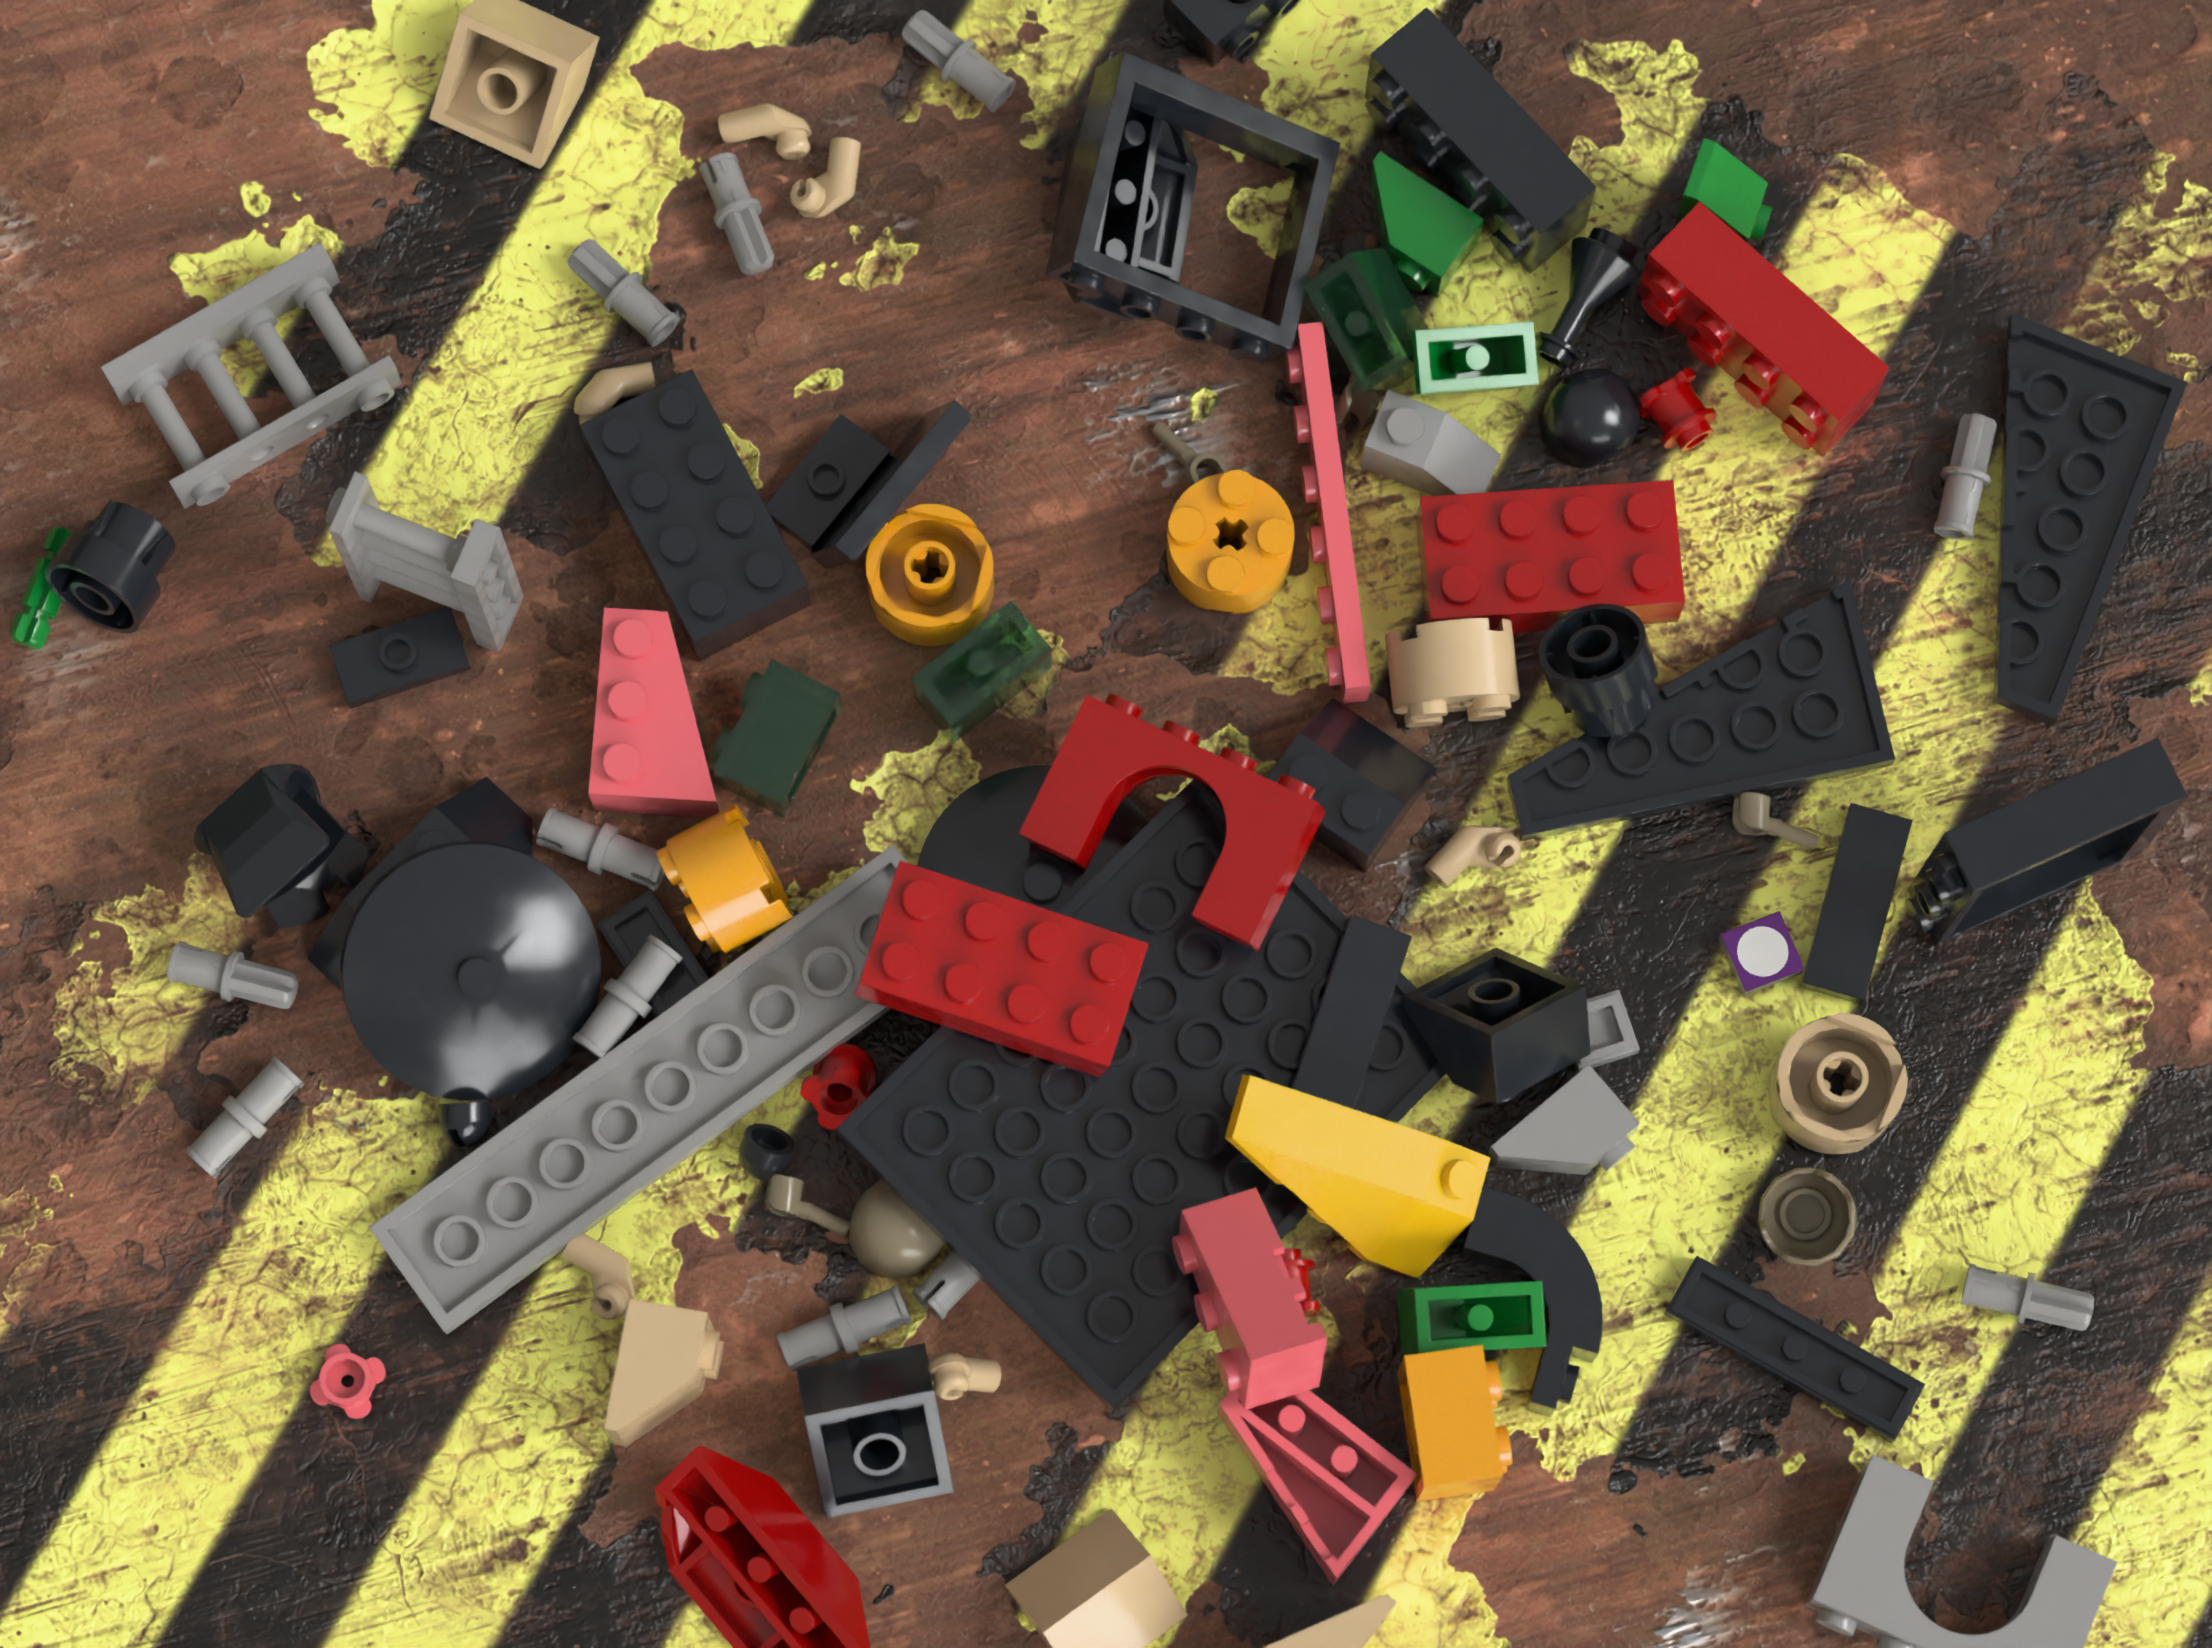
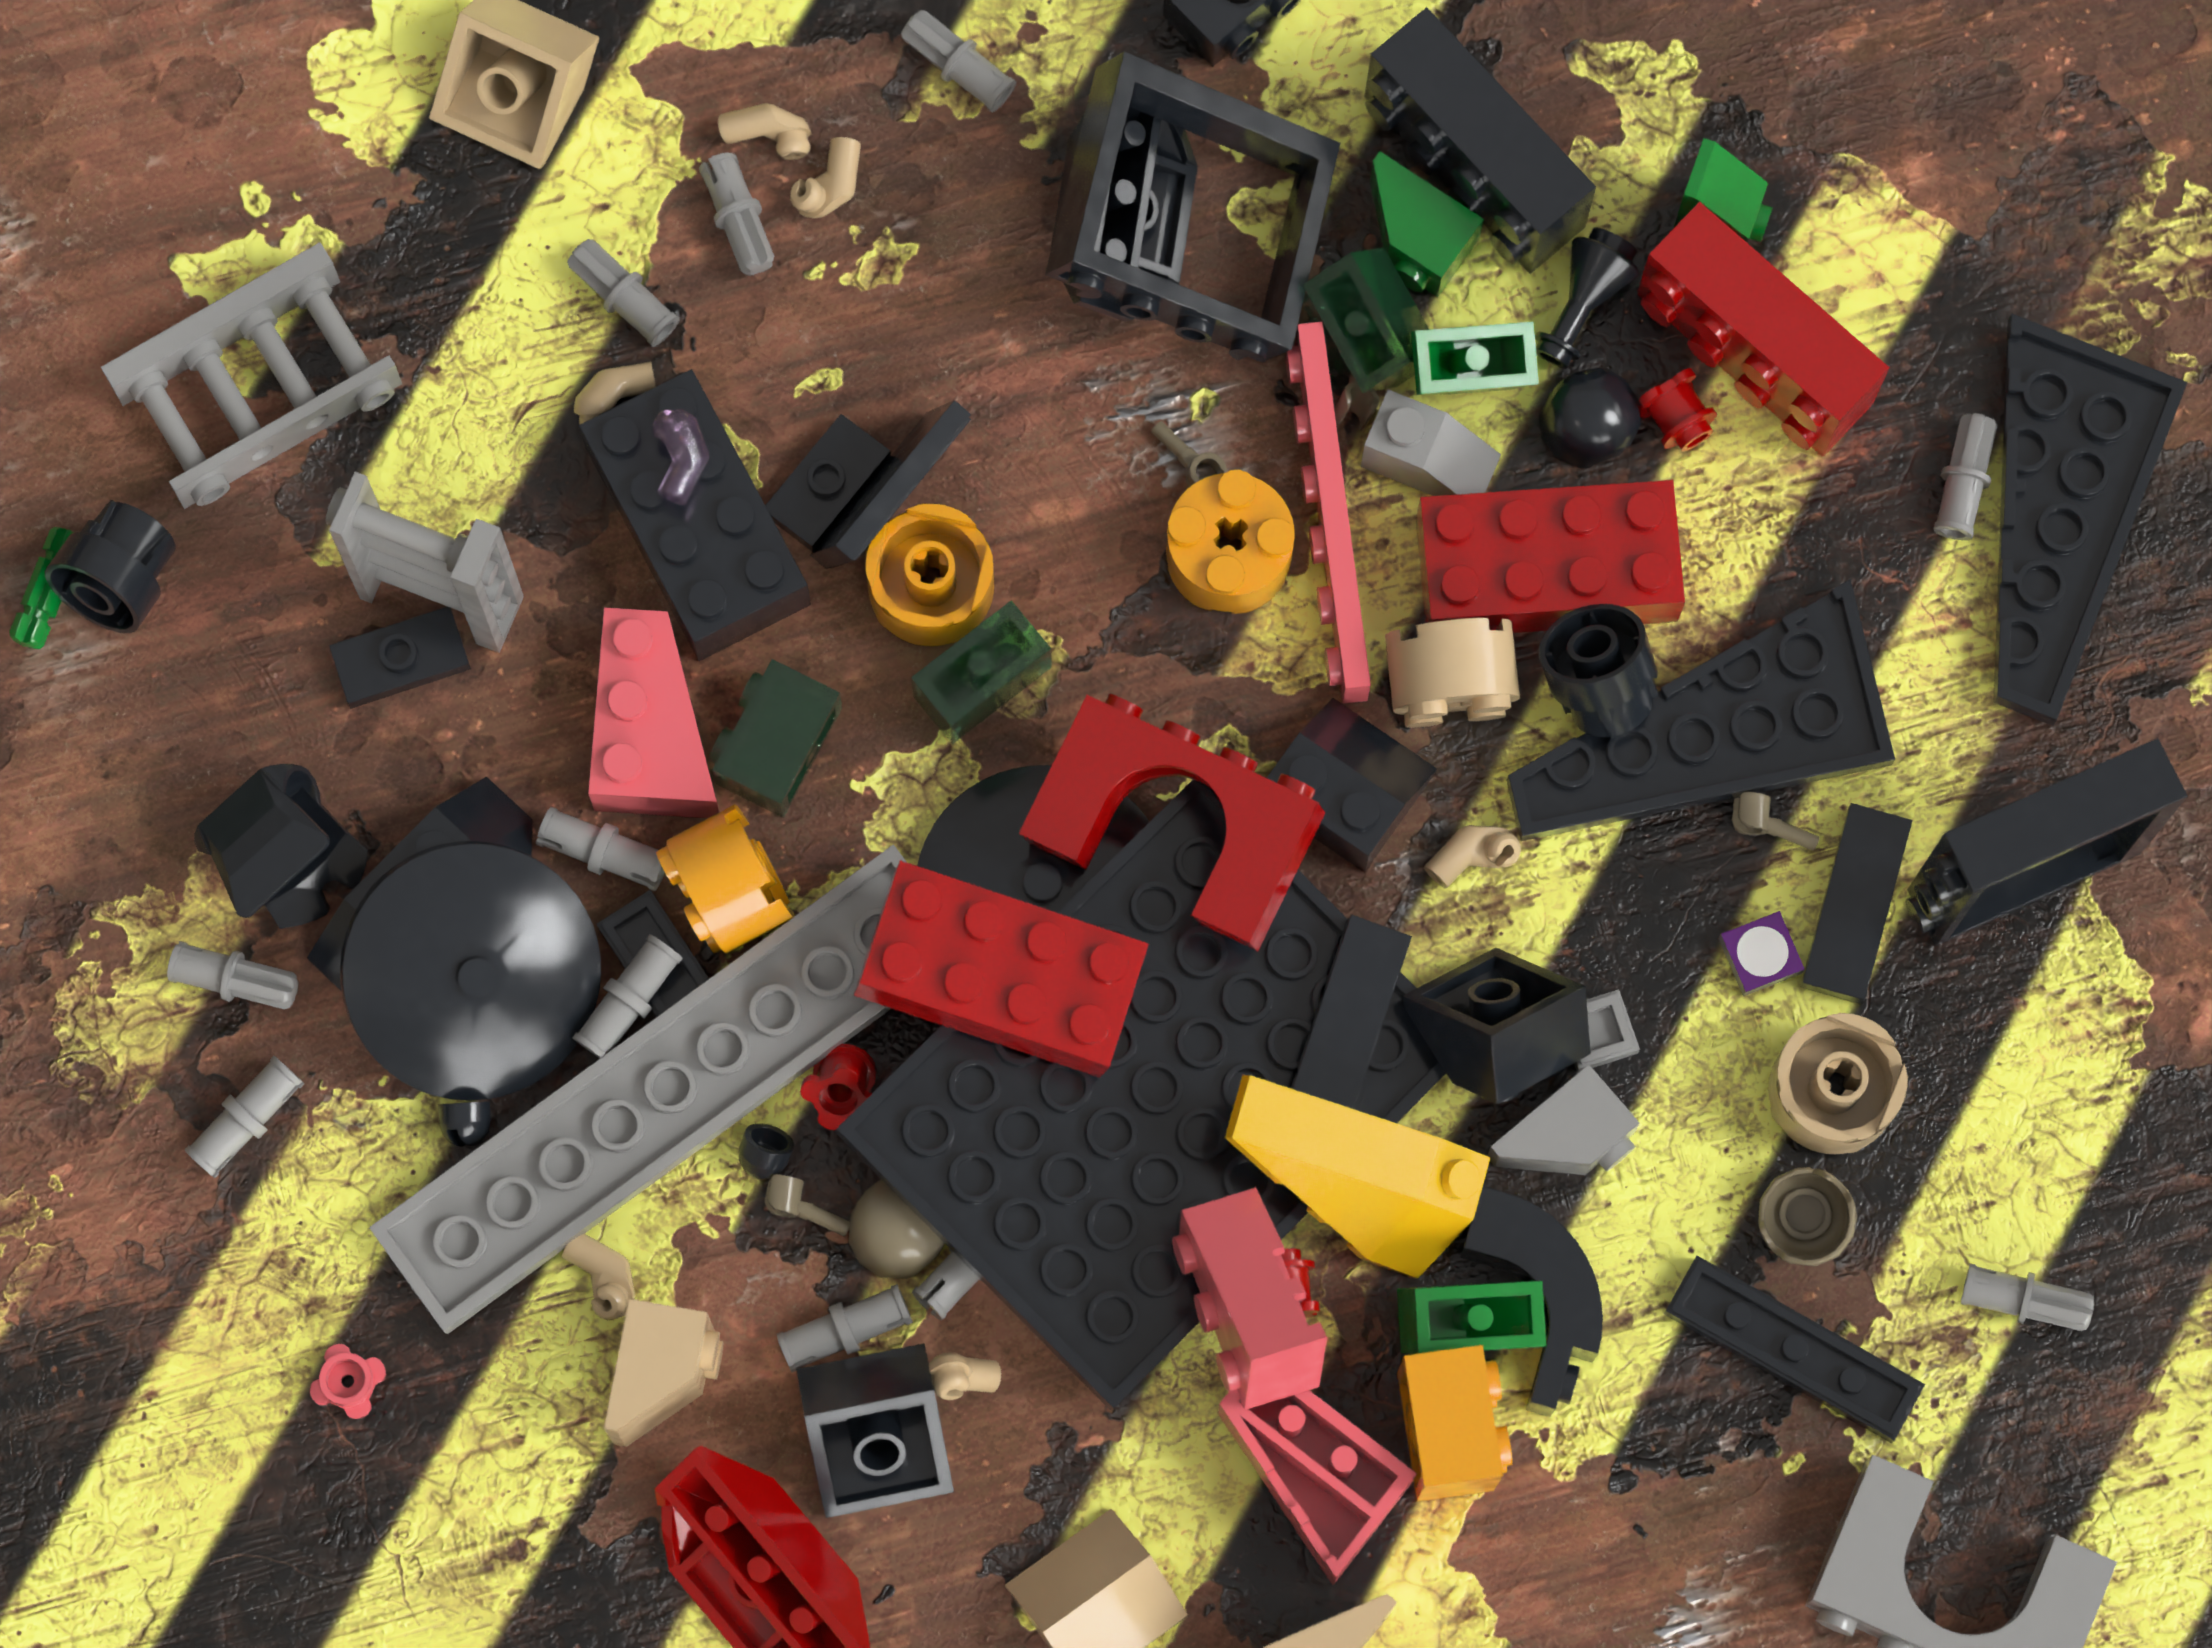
(688, 453): none -> clear purple arm

